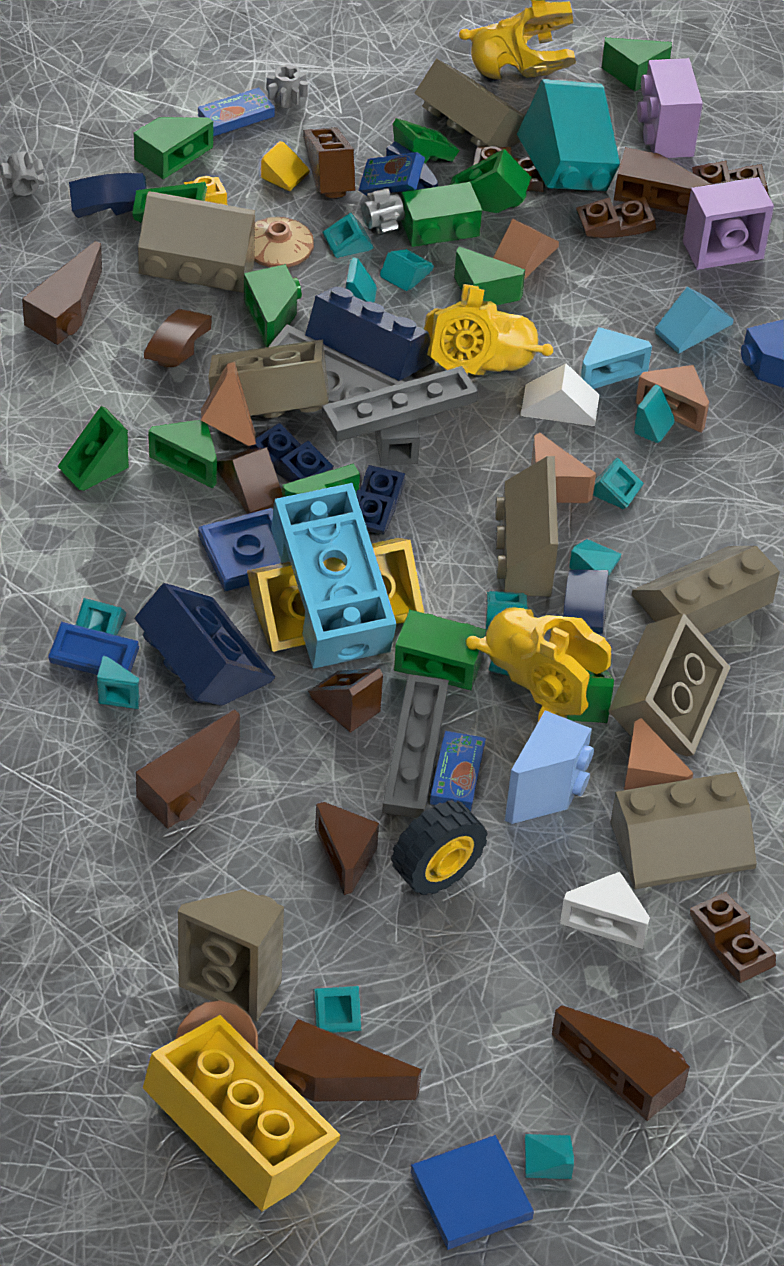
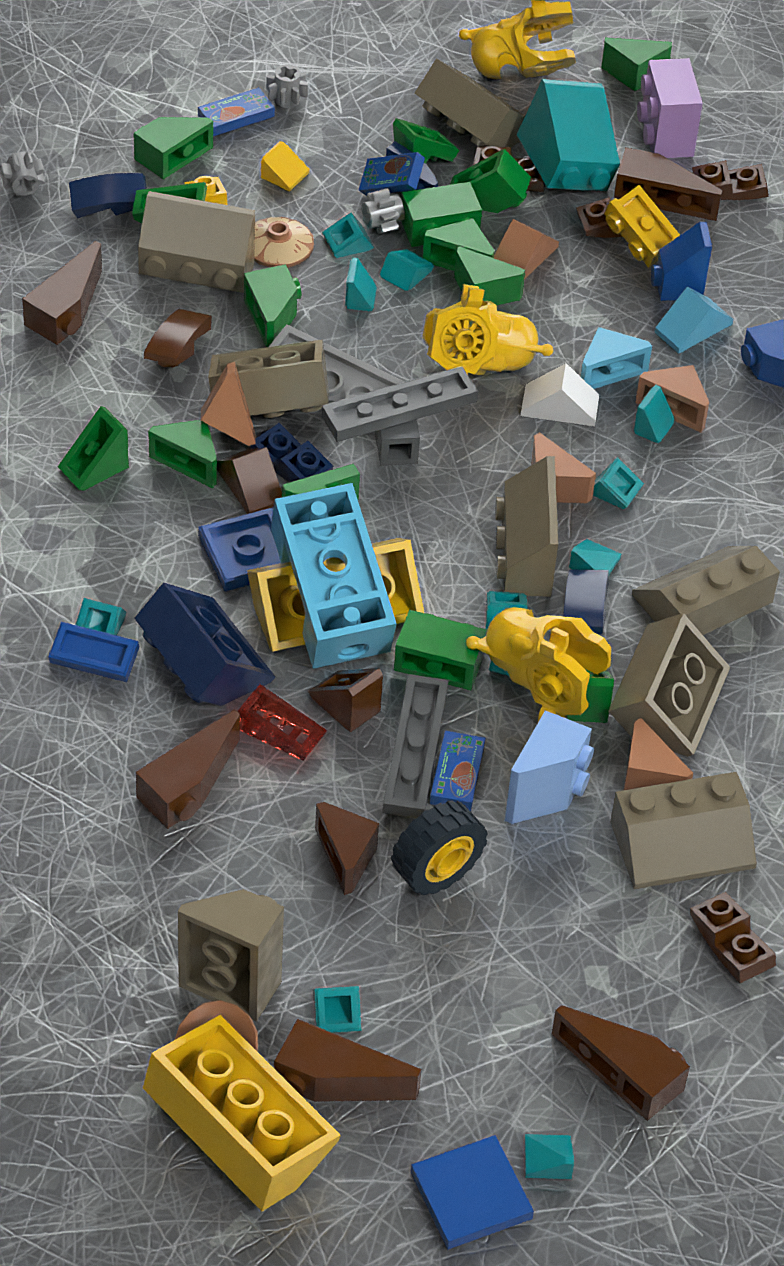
(117, 685): teal slope -> none
(275, 707): none -> clear red slope
(330, 161): reddish brown slope -> none
(368, 333): dark blue slope -> none
(379, 497): dark blue slope -> none
(442, 243): none -> slope
(607, 910): white slope -> none
(640, 224): none -> yellow bracket
(683, 263): none -> blue slope
(727, 223): lavender brick -> none

